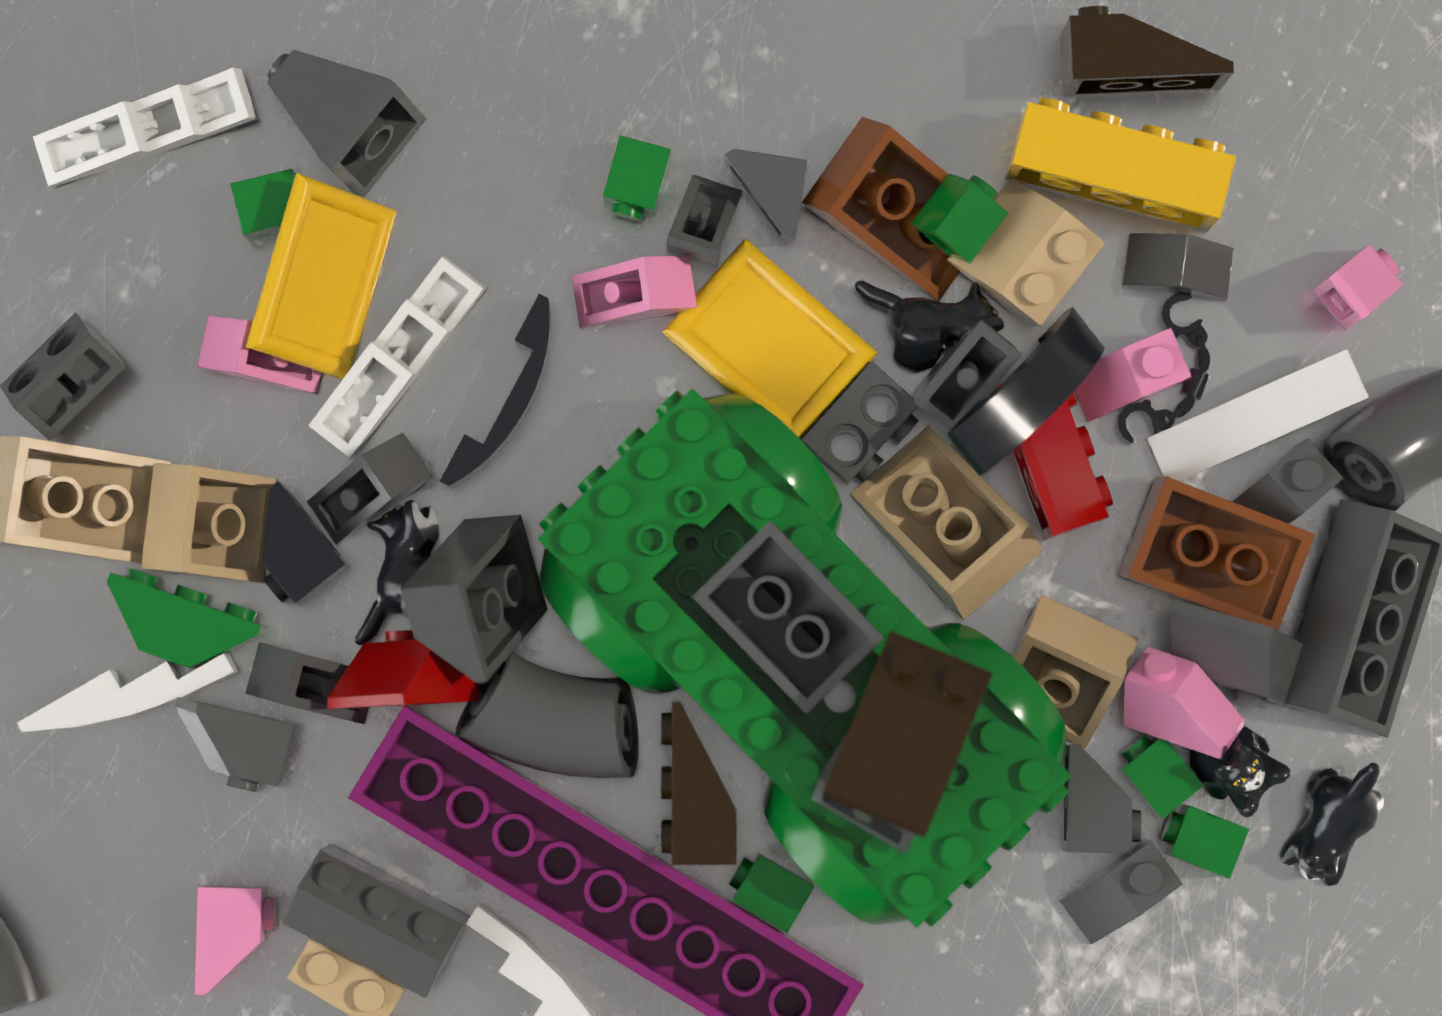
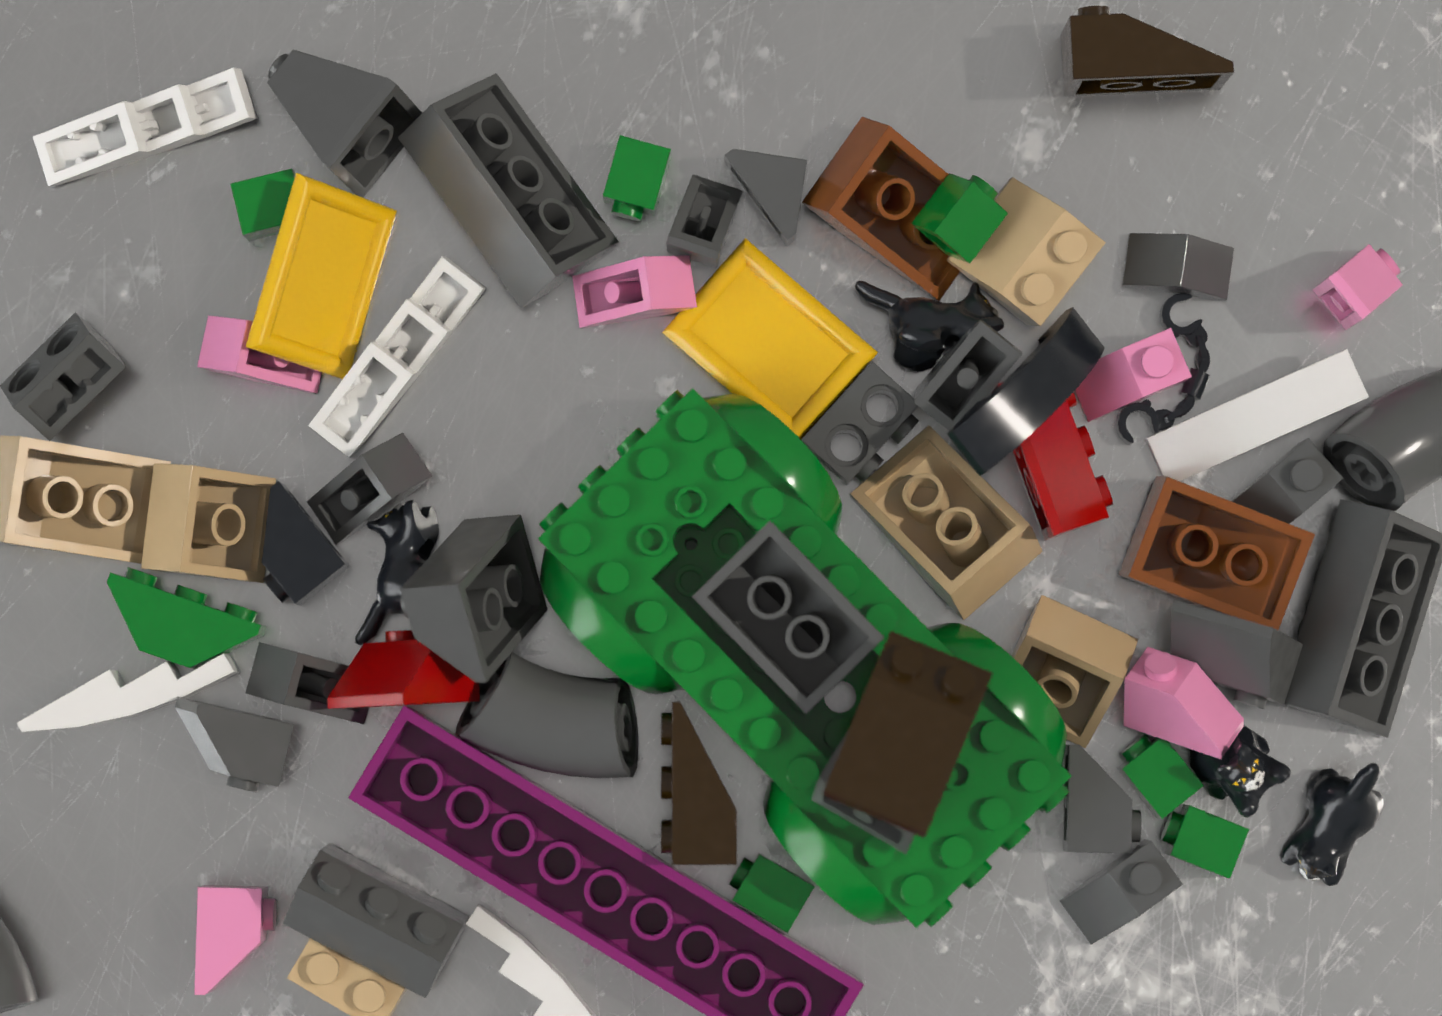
(471, 454): black slope -> none
(507, 189): none -> dark grey slope
(1121, 165): yellow brick -> none

